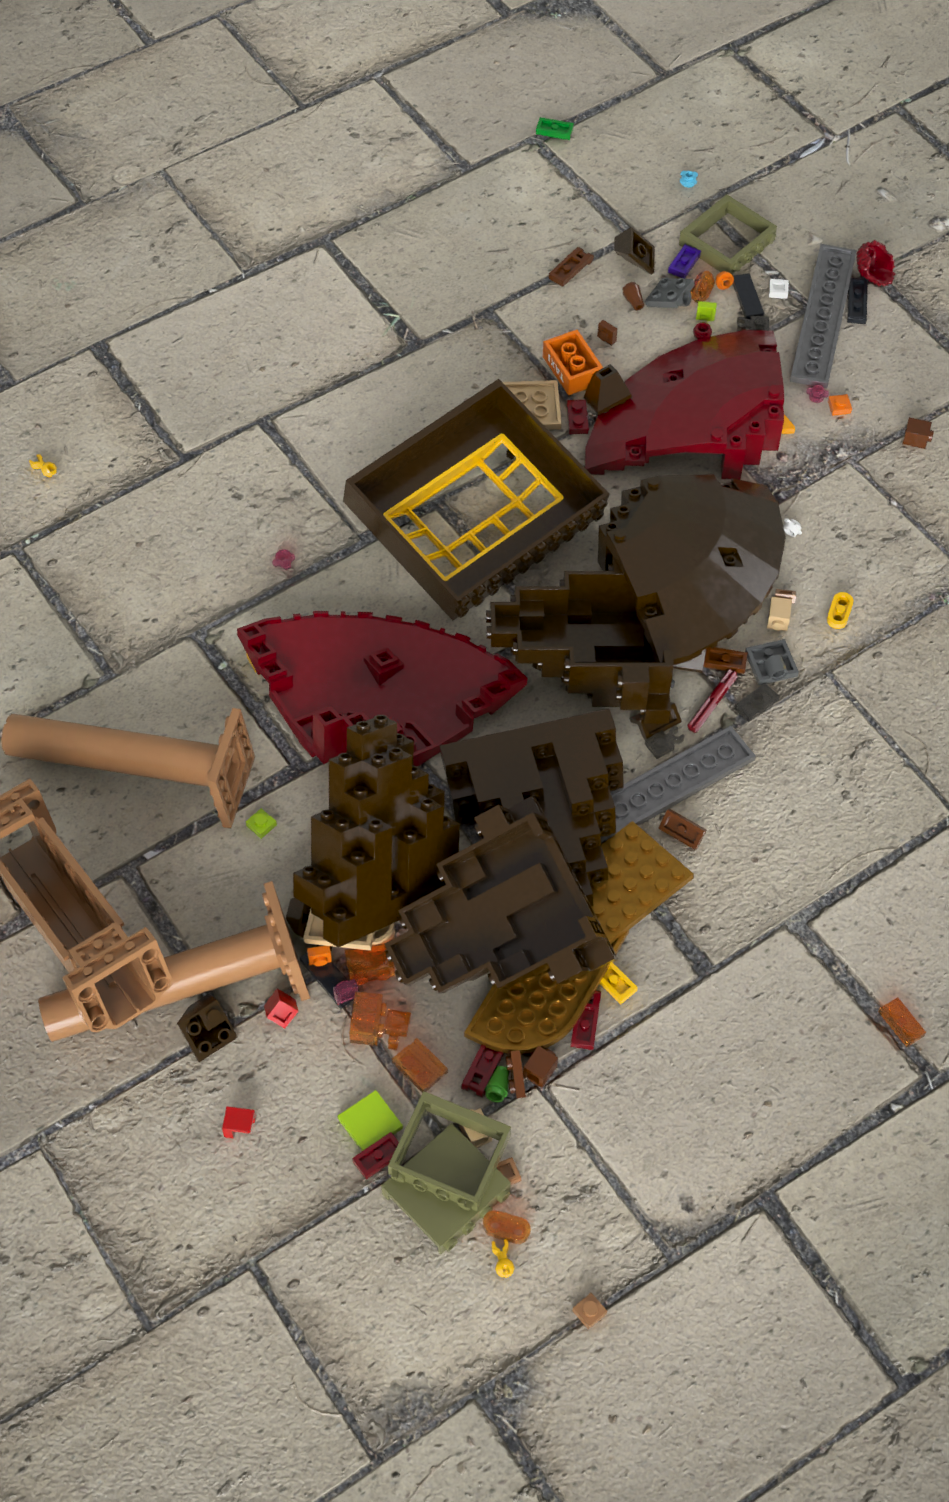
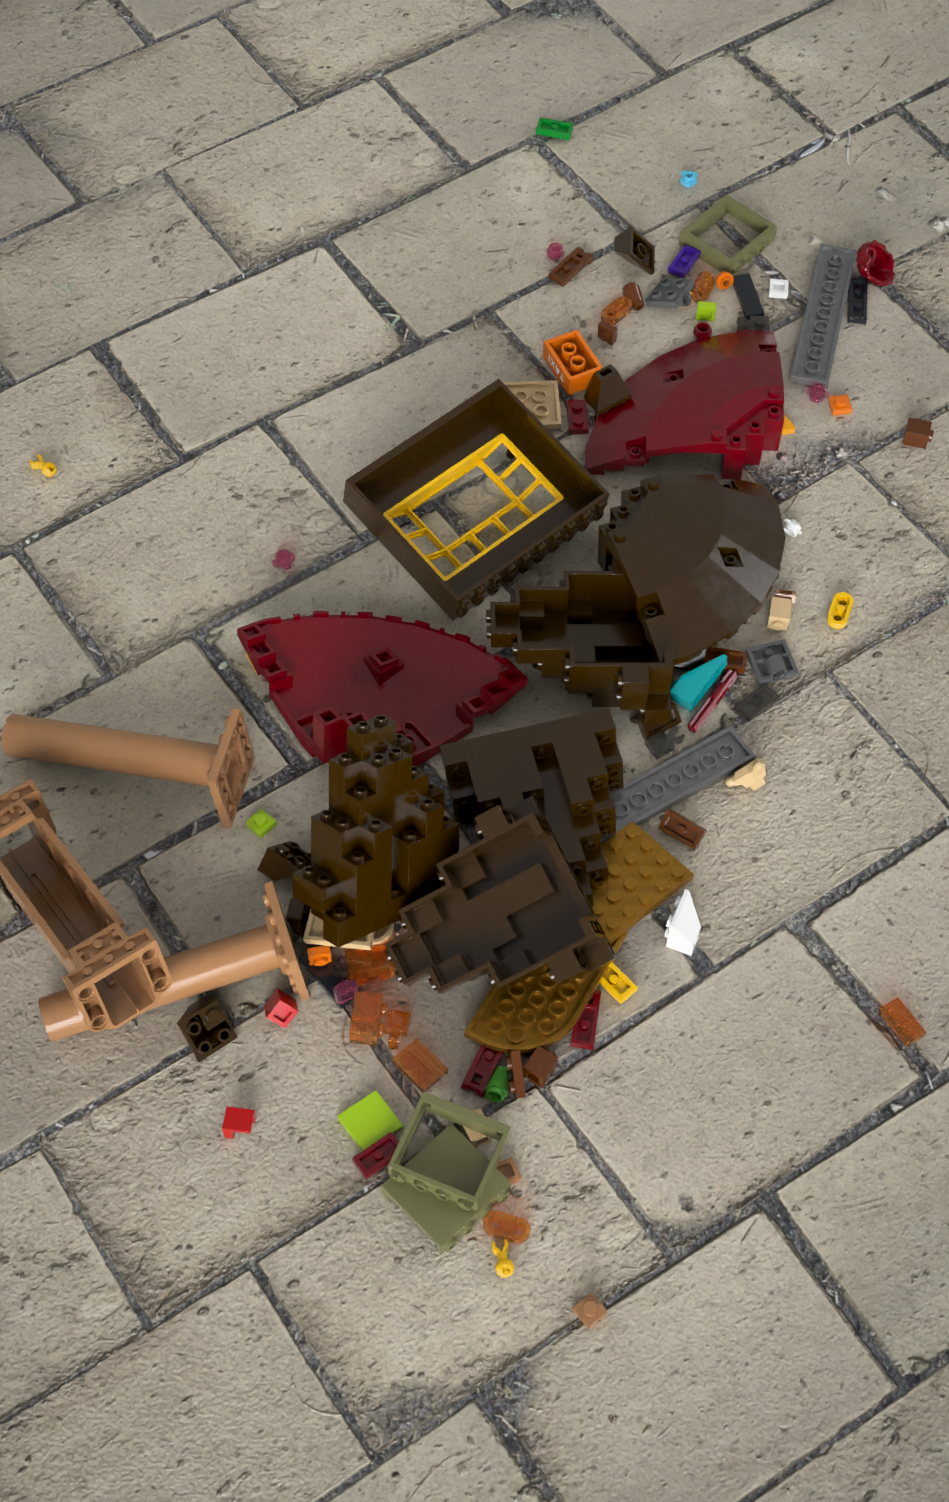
(283, 860): none -> dark brown slope
(555, 251): none -> clear pink plate
(616, 310): none -> clear orange plate
(683, 925): none -> white slope
(695, 683): none -> teal slope
(749, 775): none -> tan rock

